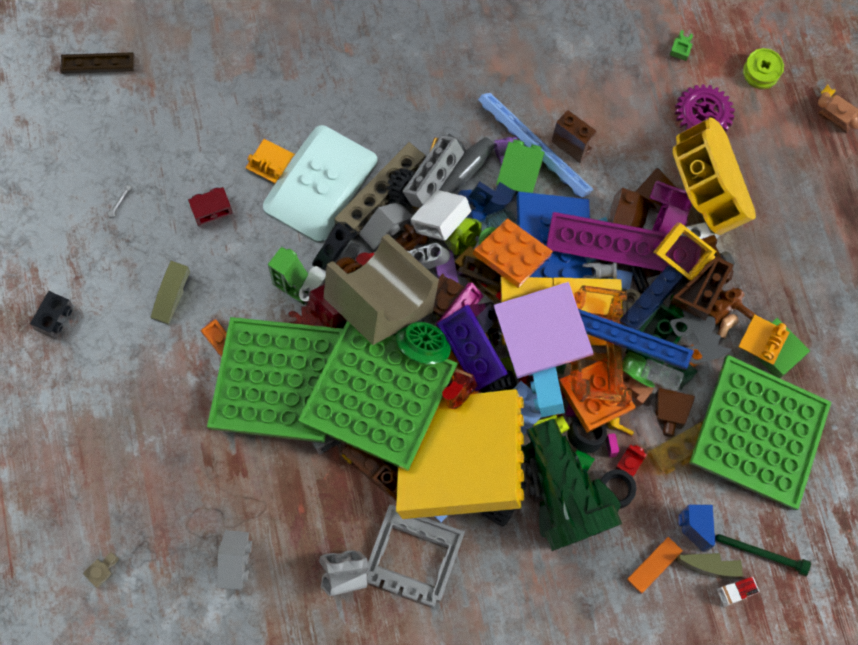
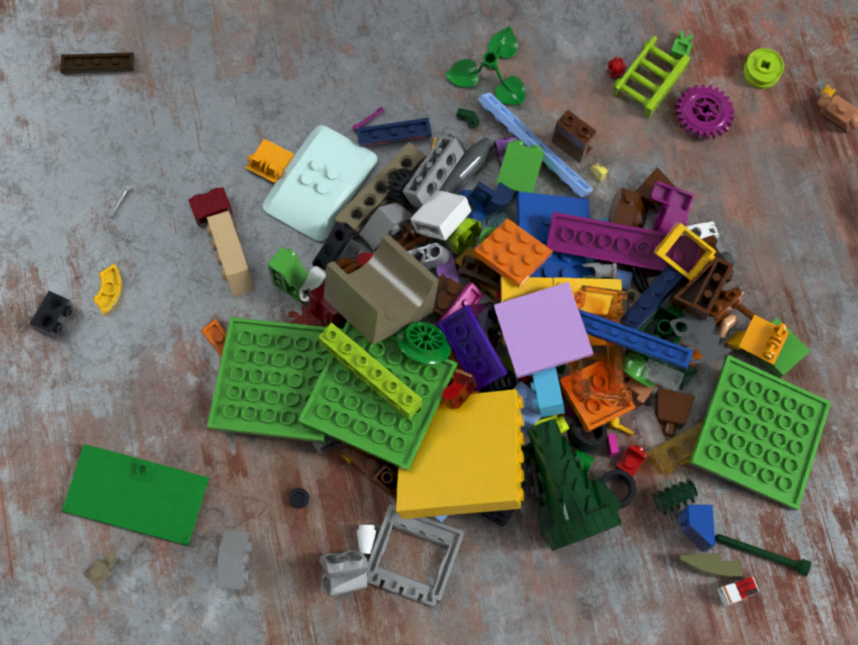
(109, 290): none -> yellow tile
(135, 494): none -> green door
(170, 292): olive slope -> none
(230, 253): none -> tan wedge
(299, 498): none -> black tile
(366, 538): none -> white cone
(370, 371): none -> lime brick
(380, 110): none -> magenta hinge
(394, 132): none -> dark blue plate
(470, 116): none -> dark green arm
(502, 44): none -> green plant
(599, 172): none -> light yellow tile
(616, 67): none -> red plant
(654, 565): orange tile -> none
(659, 91): none -> lime fence
(675, 495): none -> clear green piece
(713, 176): yellow brick -> none
(735, 340): none -> yellow tile

